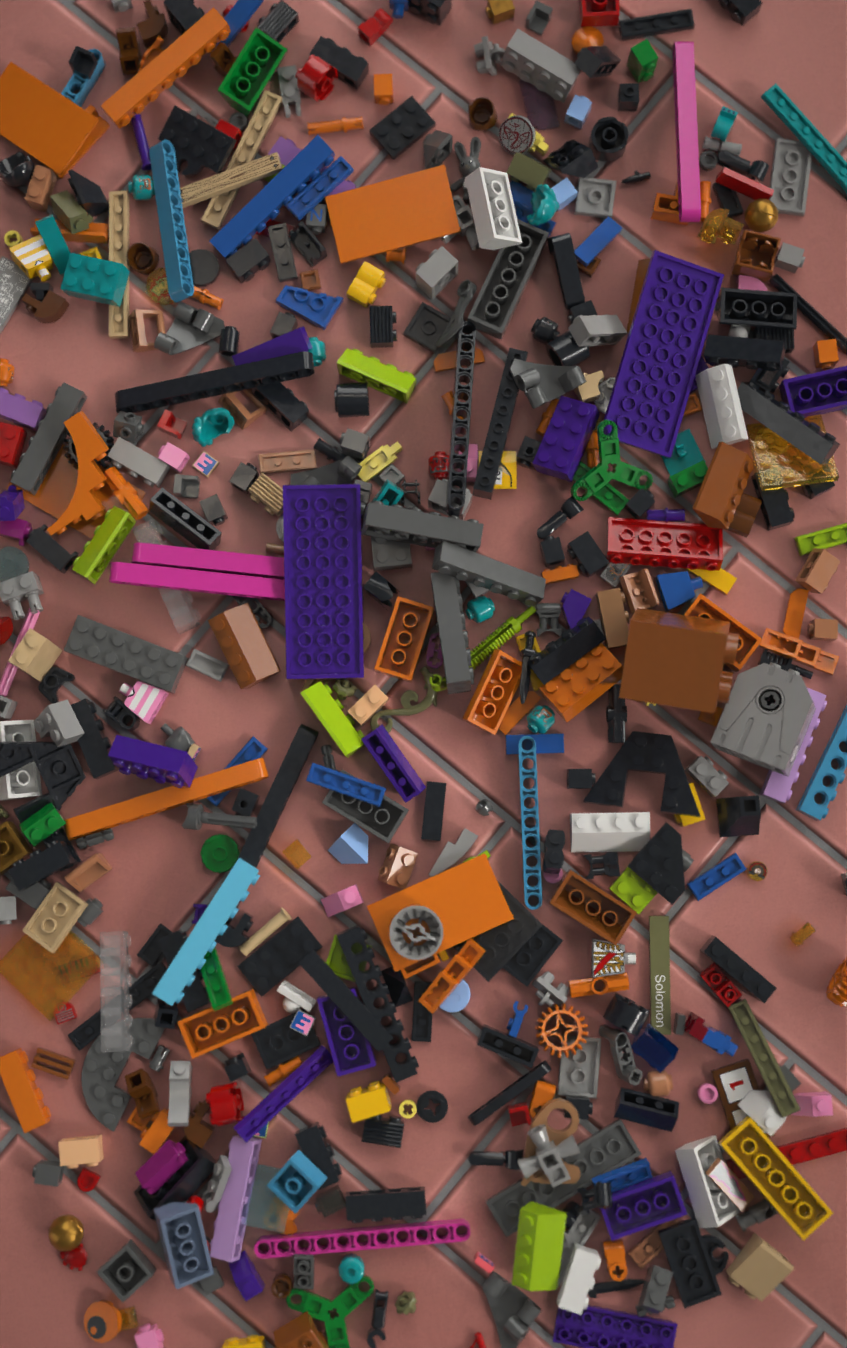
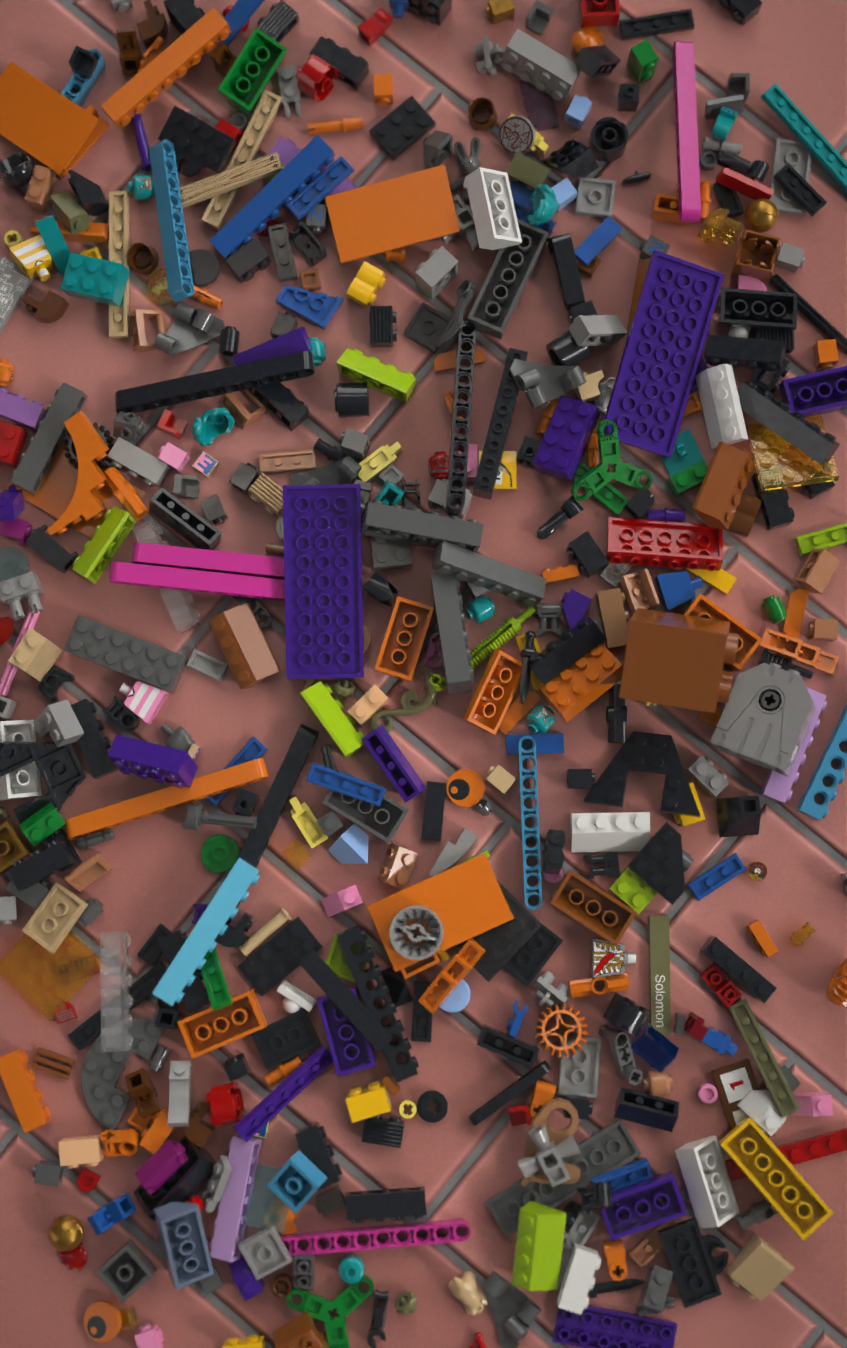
(40, 290): black tile -> none
(111, 1213): none -> blue brick
(120, 1143): none -> orange piece
(265, 1252): none -> light grey tile
(302, 1022): tile -> none
(307, 823): none -> light yellow hinge
(330, 823): none -> dark grey brick
(465, 788): none -> orange tile
(466, 1291): none -> tan animal
(484, 1262): coral tile -> none
(496, 1158): black piece -> none
(500, 778): none -> tan brick
(545, 330): black head -> none
(552, 551): black brick -> none
(652, 244): none -> dark grey brick
(714, 106): none -> dark grey tile
(730, 1184): tile -> none
(738, 84): none -> dark grey panel
(762, 938): none -> orange piece
(774, 609): none -> green brick
(800, 189): none -> black tile

